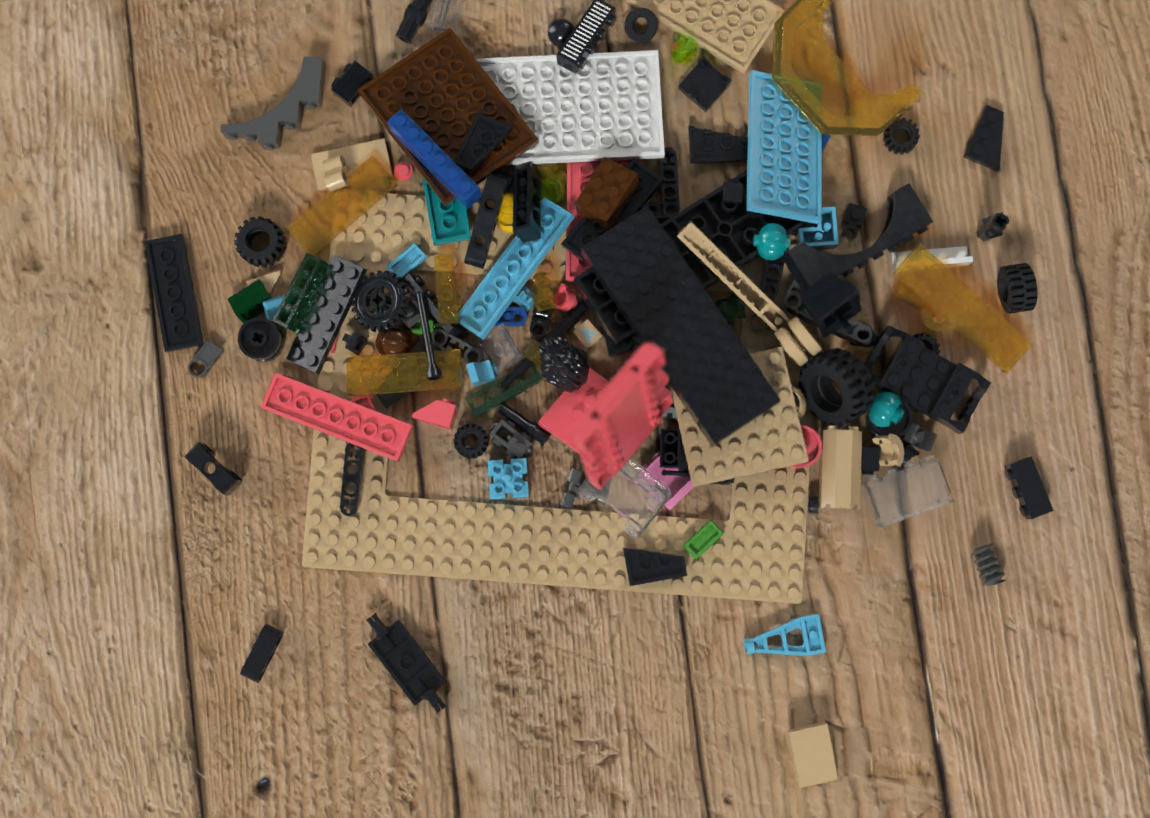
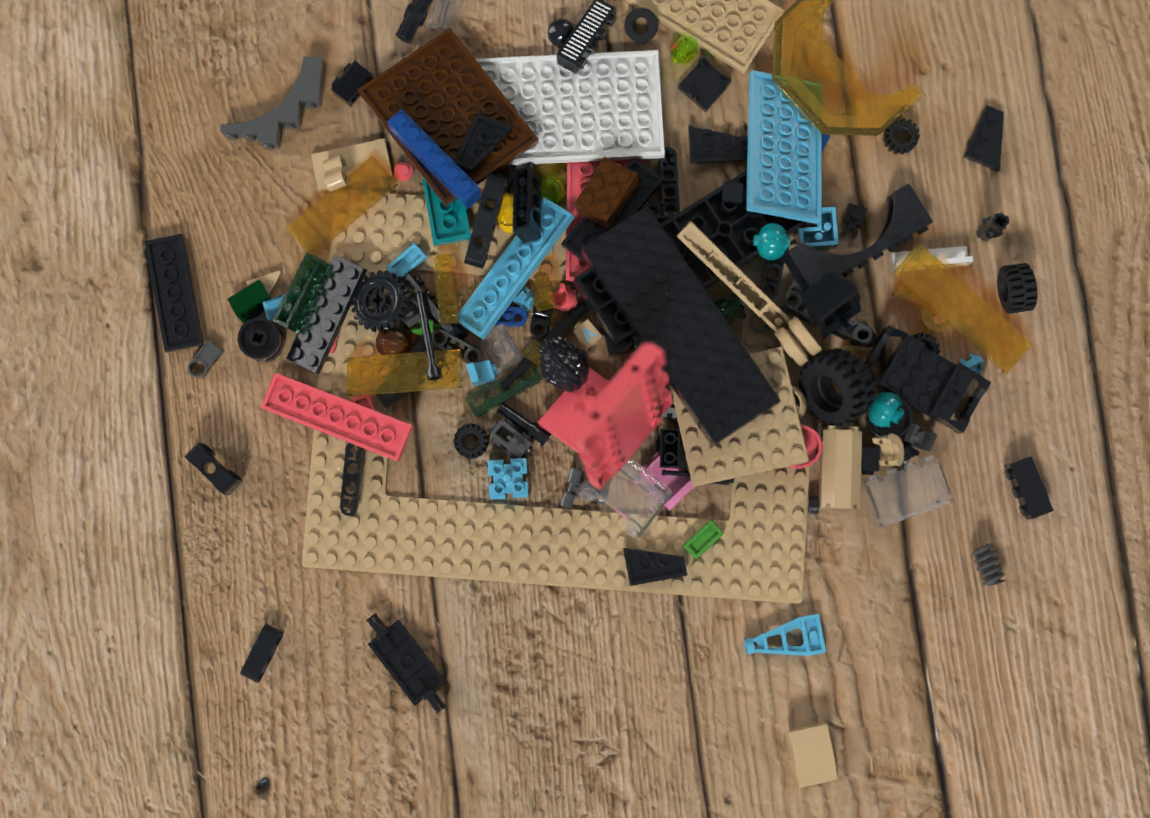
(247, 234): black tyre -> none
(355, 342): black tile -> none
(438, 413): coral slope -> none
(975, 363): none -> medium azure tile

